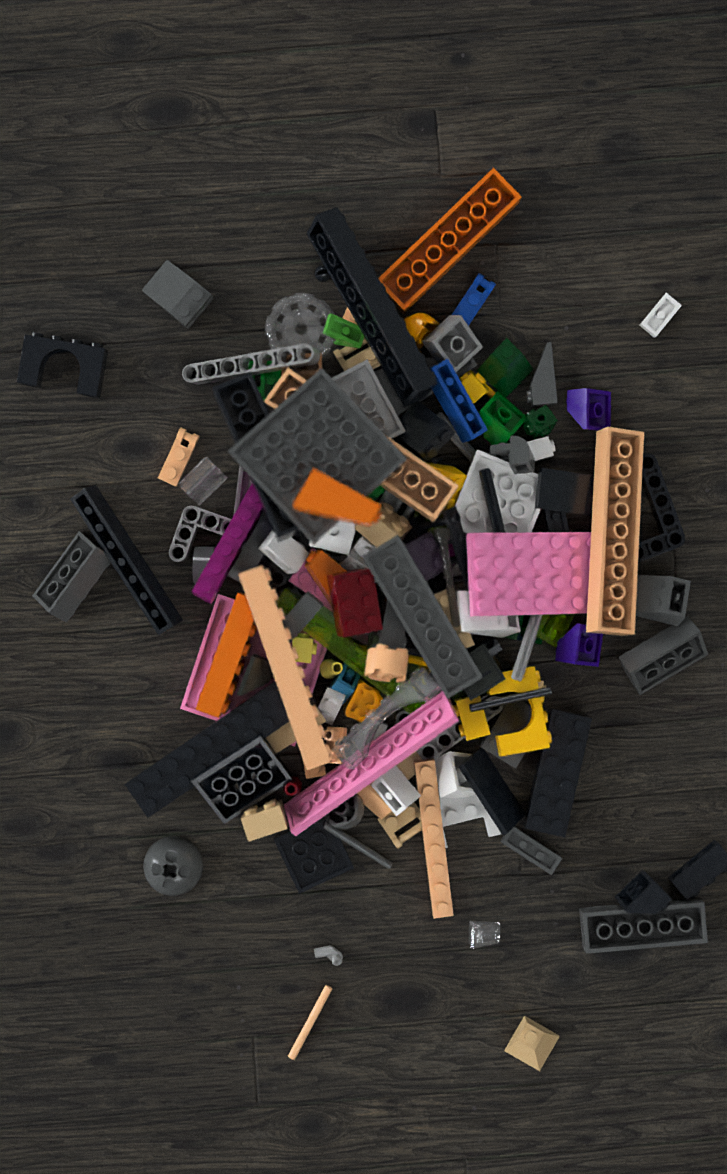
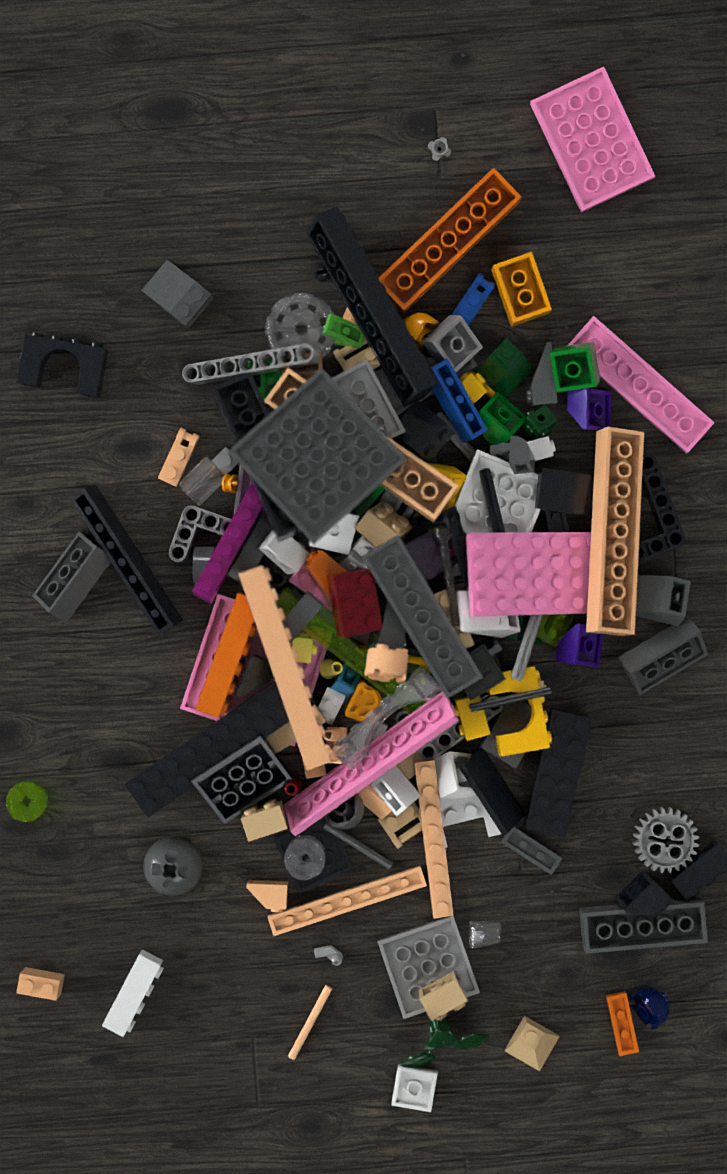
(18, 809): none -> clear neon green plate
(40, 983): none -> light nougat brick
(132, 993): none -> white brick
(225, 461): none -> light grey plate
(229, 483): none -> light orange bush
(270, 894): none -> light nougat slope
(311, 867): none -> clear brick
(333, 500): orange slope -> none
(347, 900): none -> light nougat plate
(414, 1087): none -> white plate
(422, 957): none -> light grey plate
(442, 143): none -> light grey plate
(442, 1039): none -> dark green plant
(443, 996): none -> tan brick
(521, 289): none -> light orange brick
(575, 367): none -> green brick
(592, 139): none -> bright pink plate
(622, 1023): none -> orange plate
(644, 387): none -> bright pink plate
(651, 1006): none -> clear blue cylinder
(660, 315): white plate -> none
(662, 857): none -> light grey gear

